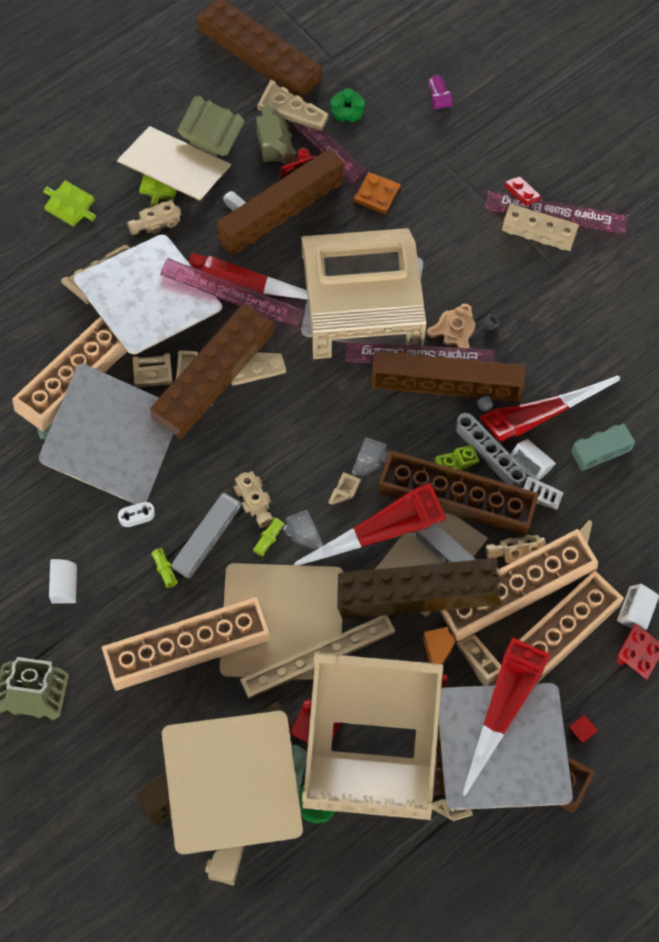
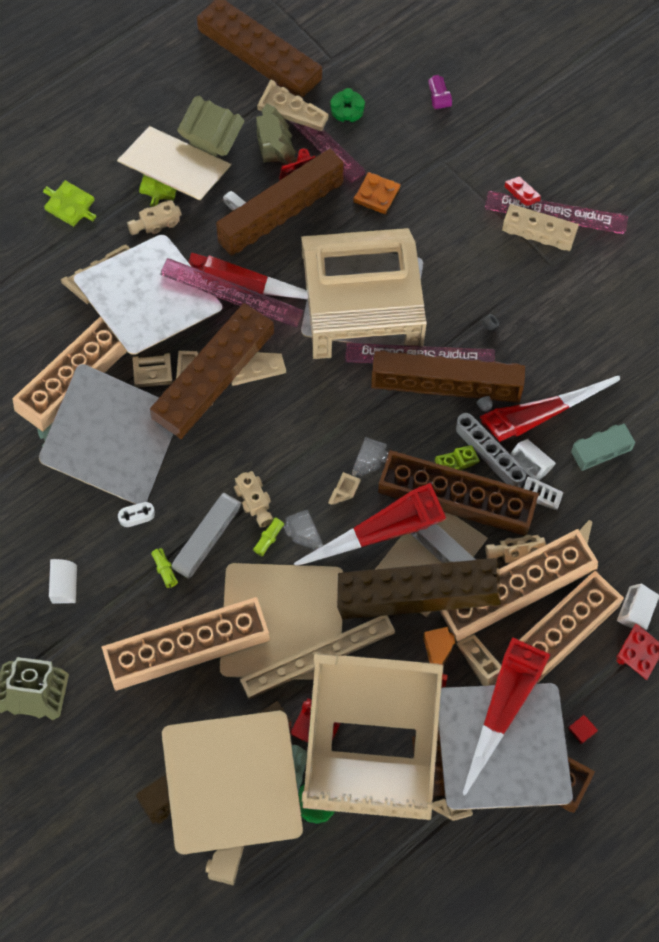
(454, 326): light nougat tile -> none

